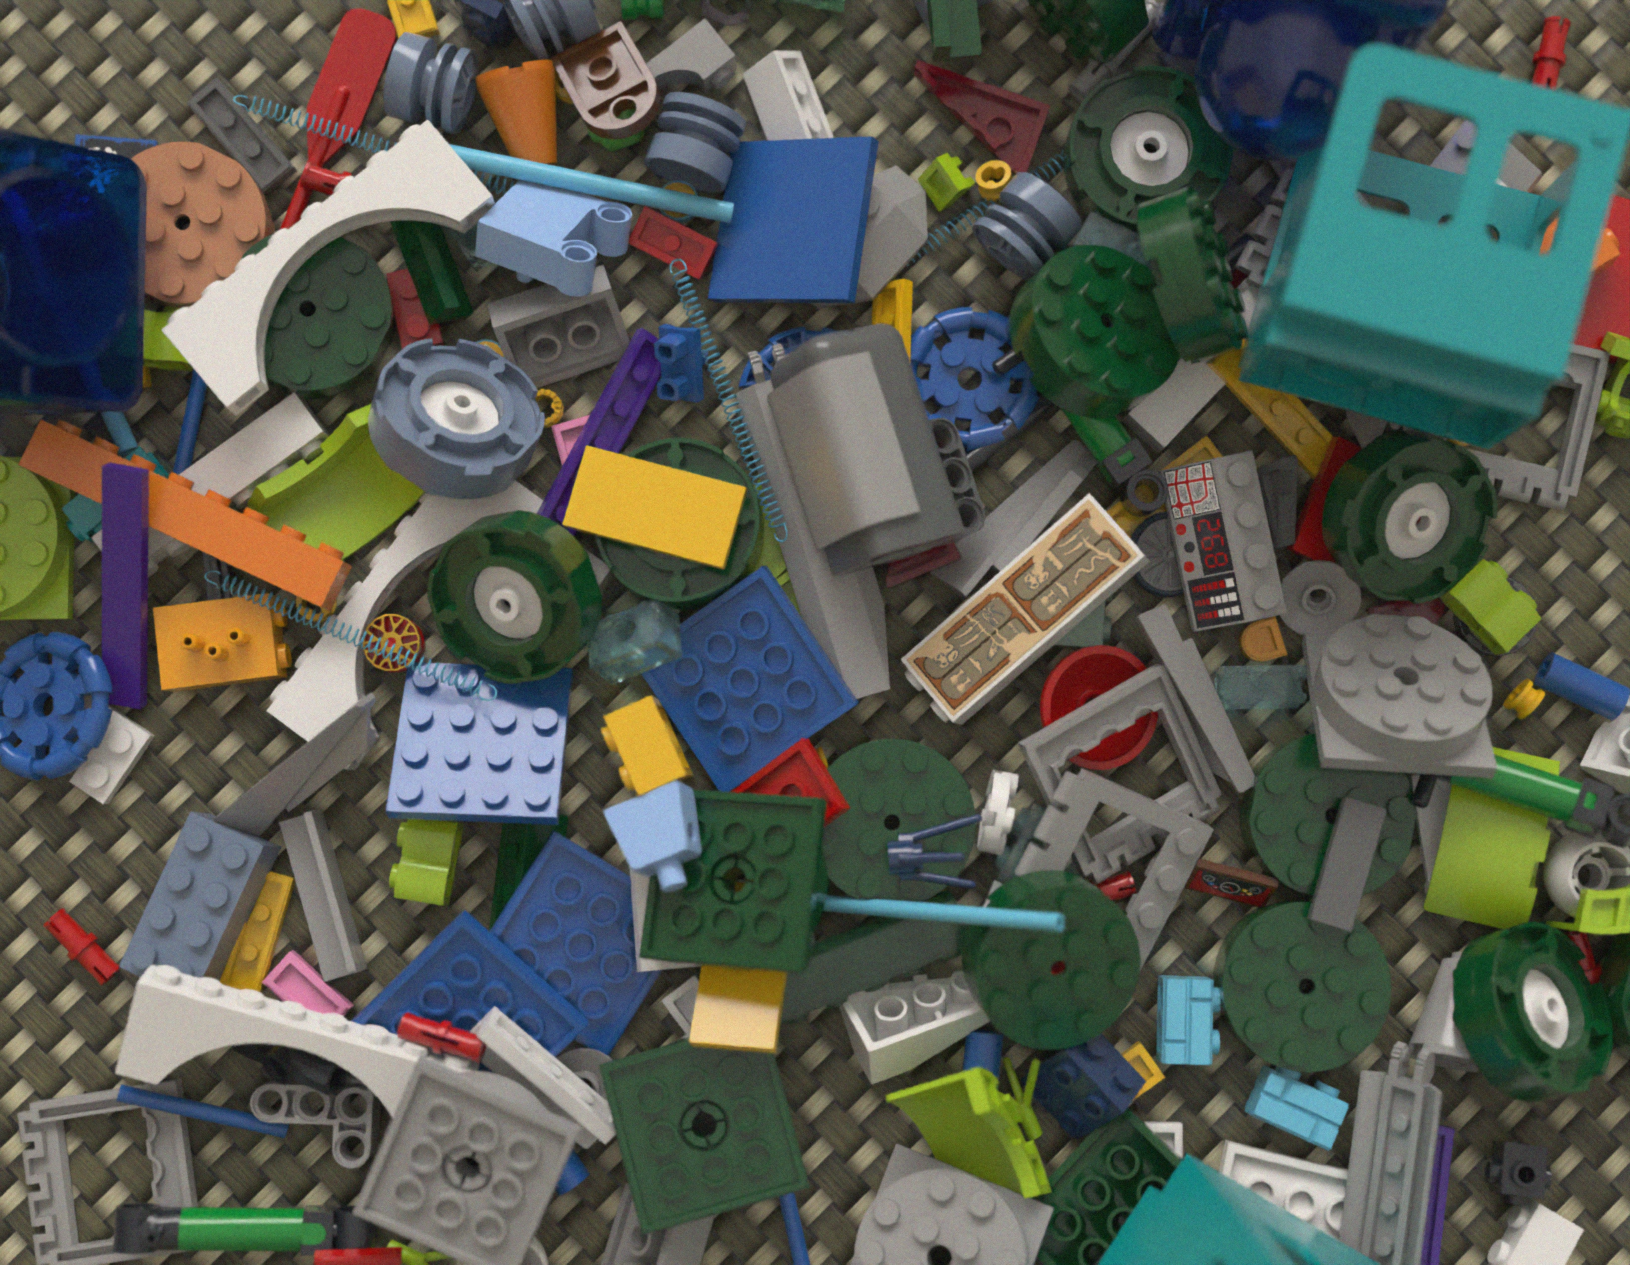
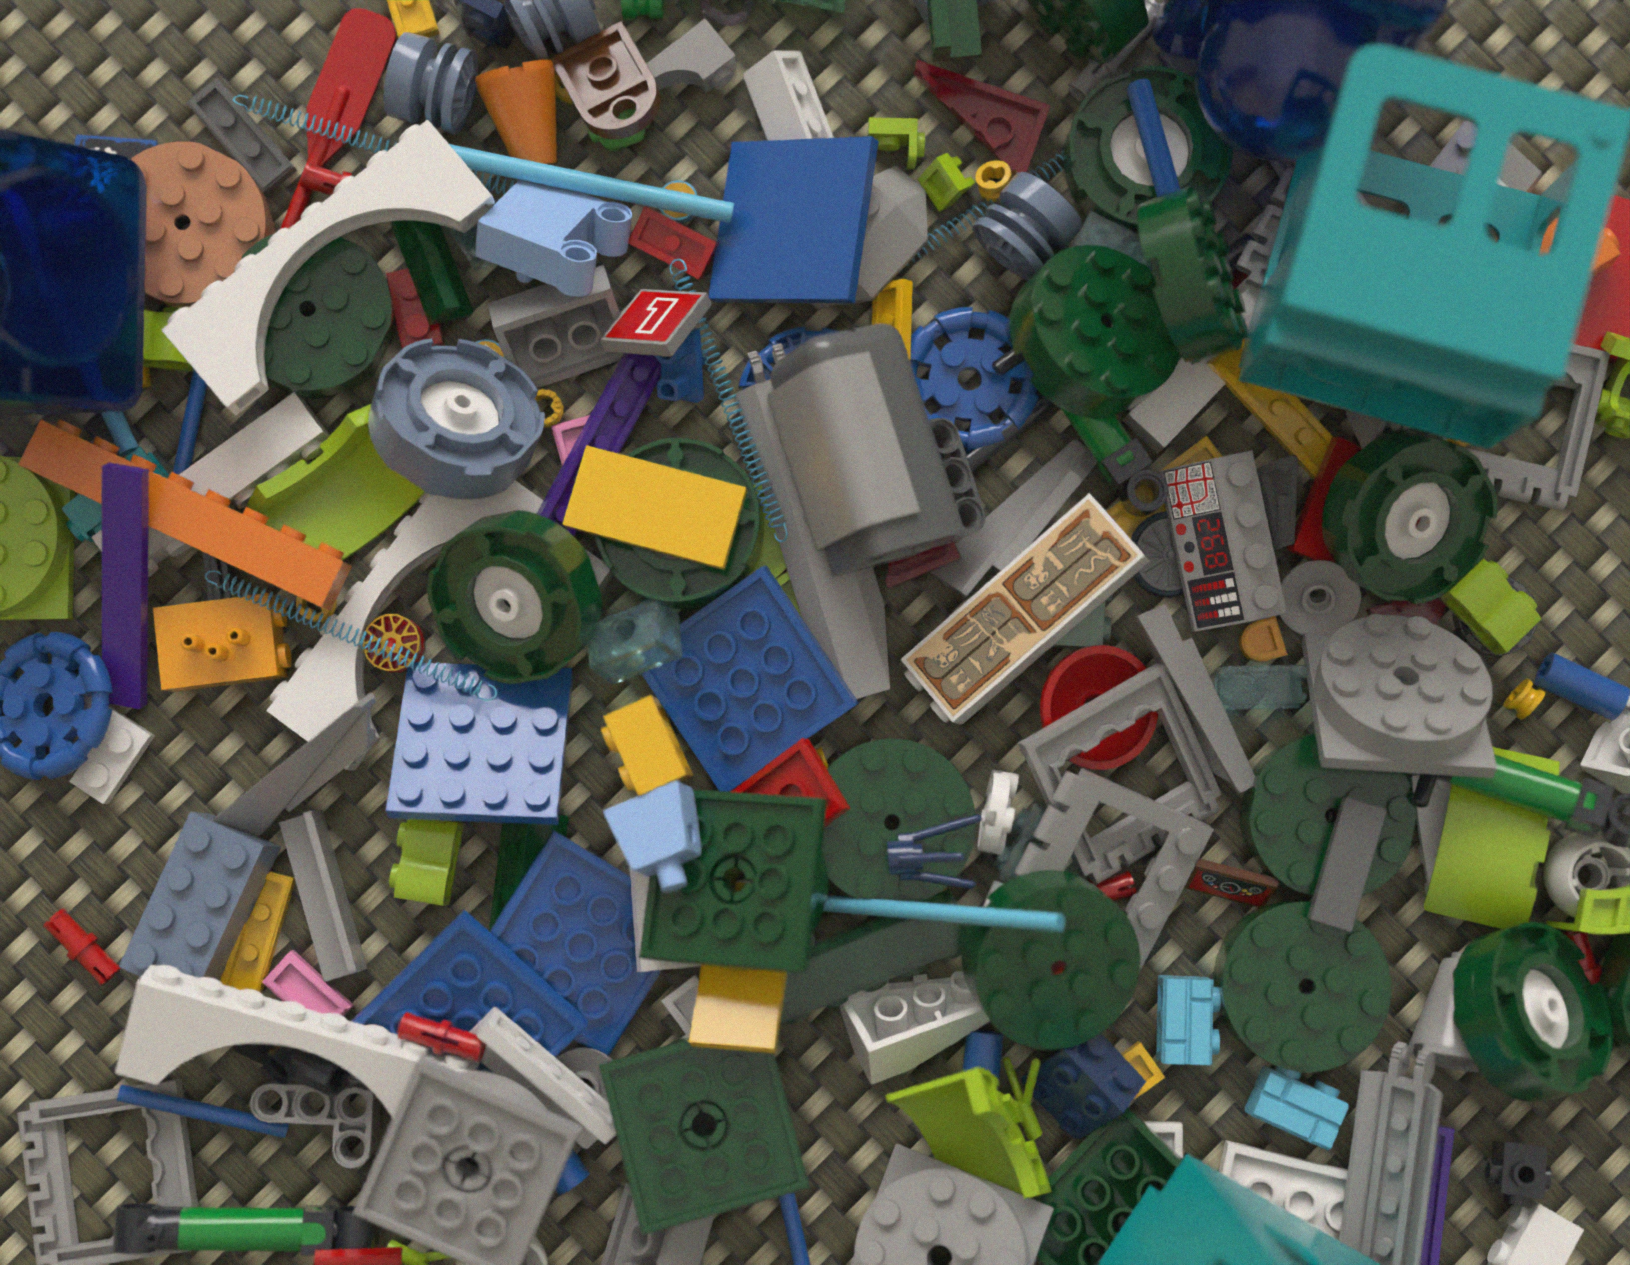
(656, 322): none -> tile
(695, 141): sand blue wheel -> none
(896, 133): none -> lime bracket
(1152, 137): none -> blue axle
(1551, 55): red pin -> none

